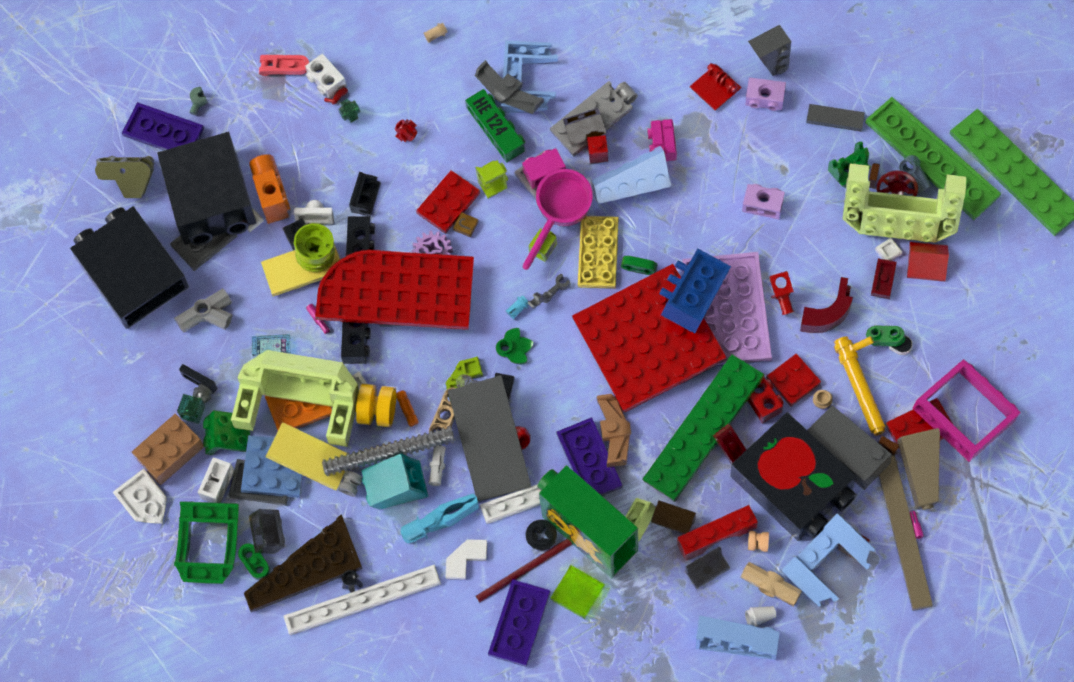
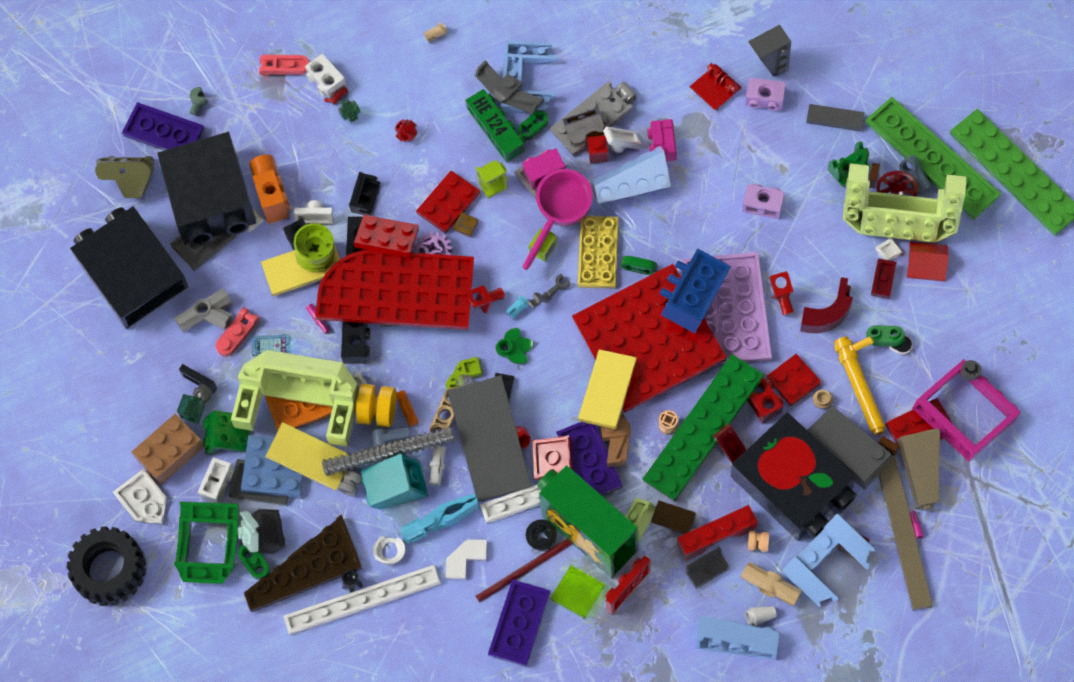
(92, 546): none -> black tyre
(236, 333): none -> coral plate
(247, 531): none -> light aqua plate
(381, 543): none -> white piece
(384, 436): none -> sand blue piece
(386, 236): none -> red plate
(484, 298): none -> red bracket
(532, 124): none -> green beam
(551, 454): none -> tile
(607, 389): none -> light yellow tile
(621, 139): none -> white tile
(627, 584): none -> red plate
(667, 426): none -> light nougat wheel
(971, 370): none -> dark grey tile

